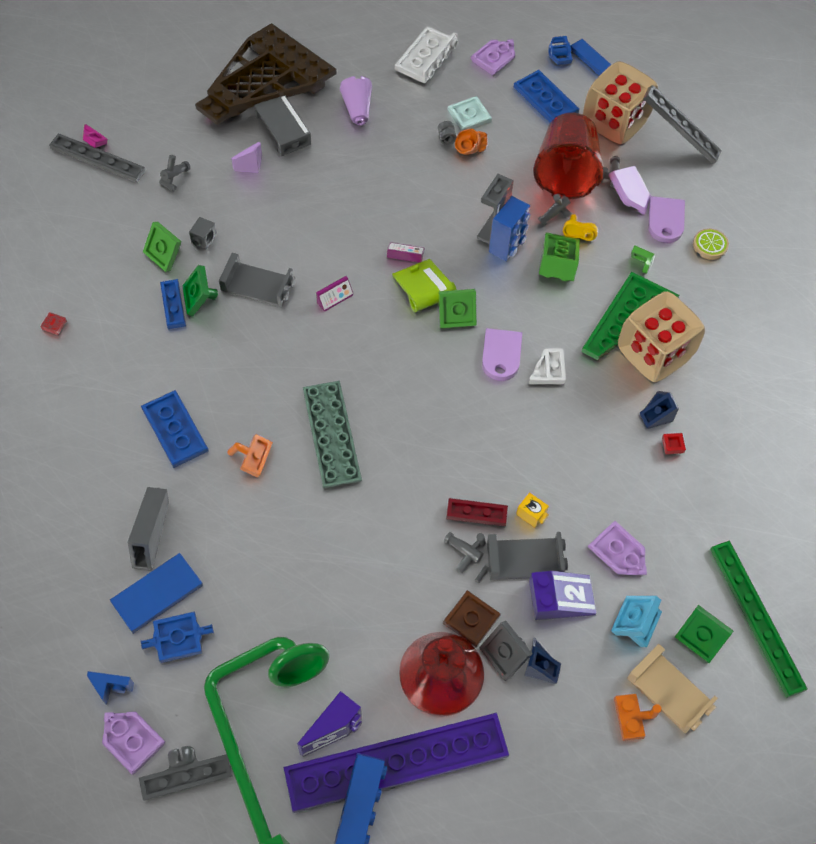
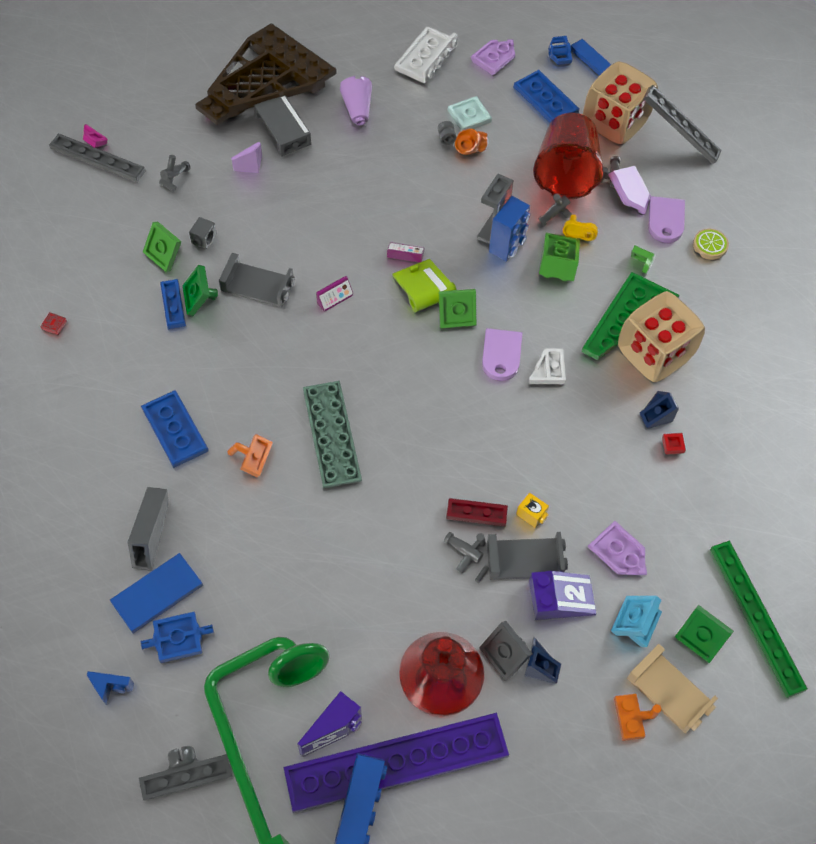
(130, 739): lavender tile -> none
(471, 618): reddish brown tile -> none

